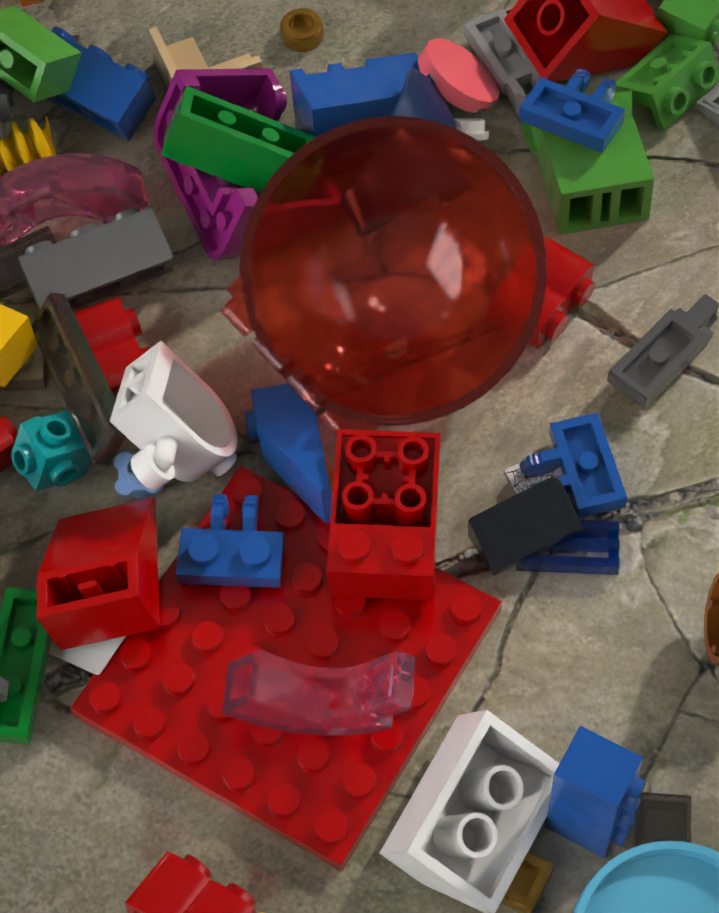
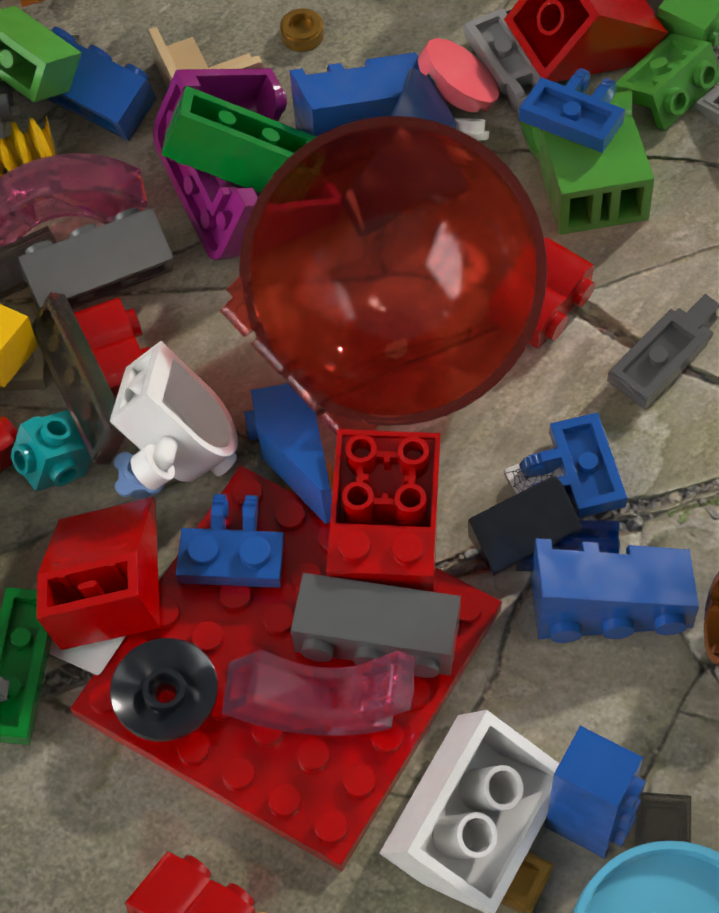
(160, 667): none -> black dish
(373, 620): none -> dark grey brick
(611, 591): none -> blue wedge

